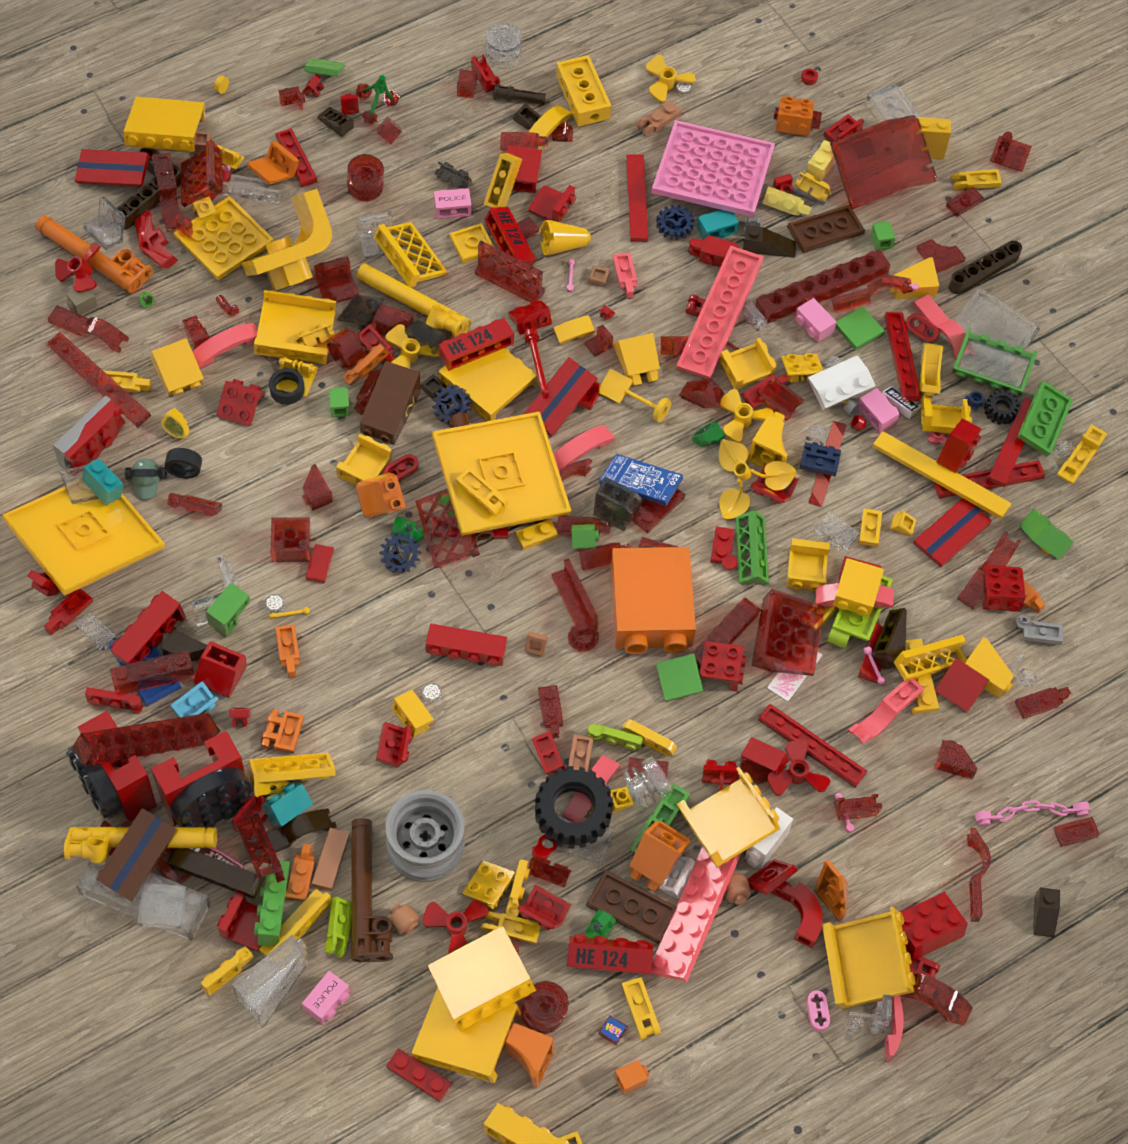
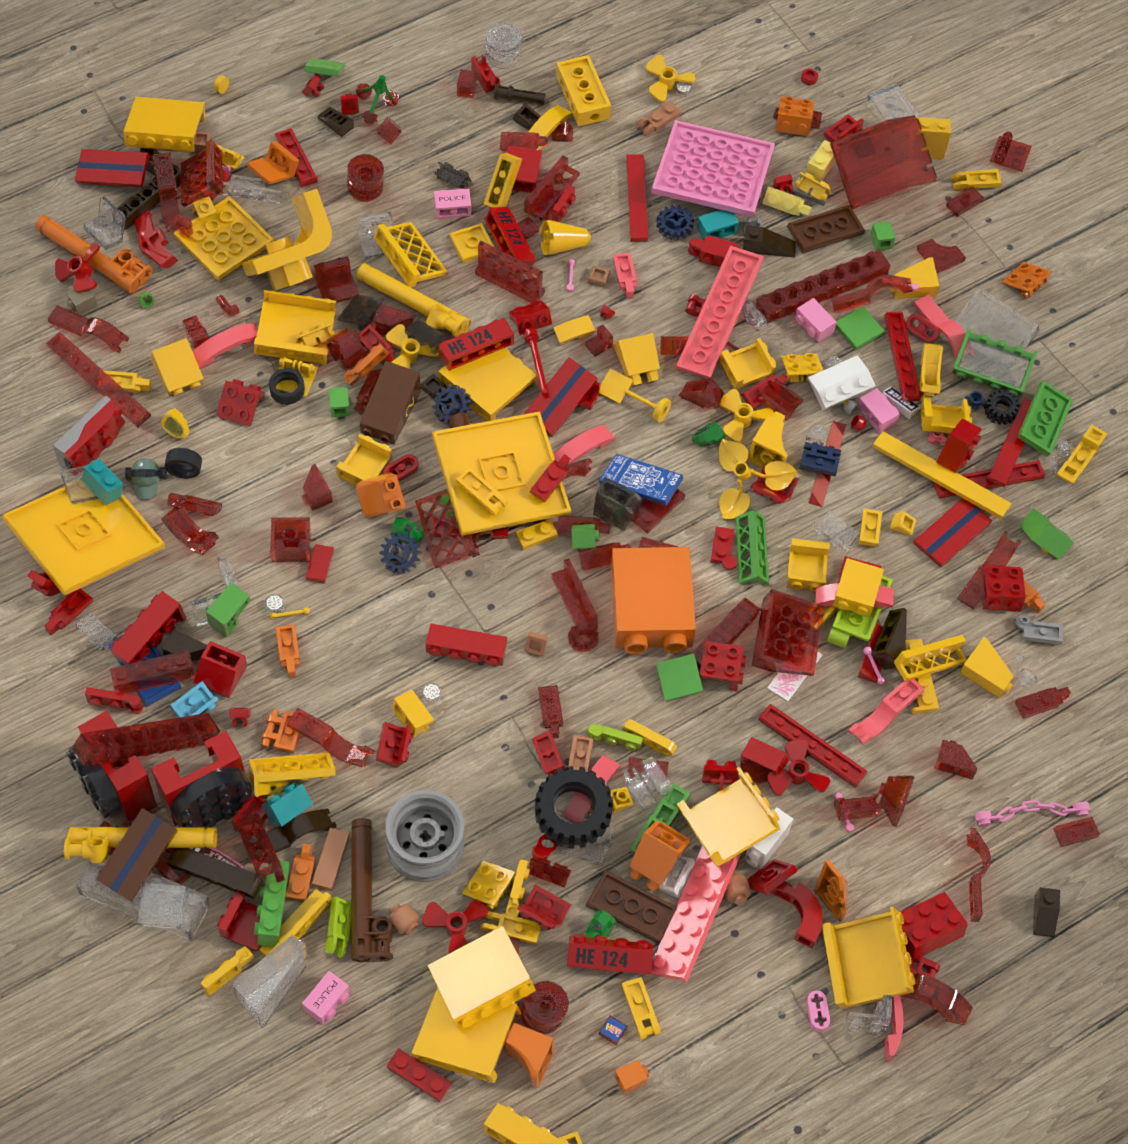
(188, 532): none -> clear red arch
(291, 96): clear red bracket -> none
(329, 739): none -> clear red piece
(547, 183): none -> clear red fence
(550, 479): none -> red hinge
(895, 795): none -> clear red slope
(962, 684): red tile -> none
(985, 267): dark brown beam -> none
(1027, 278): none -> orange hinge

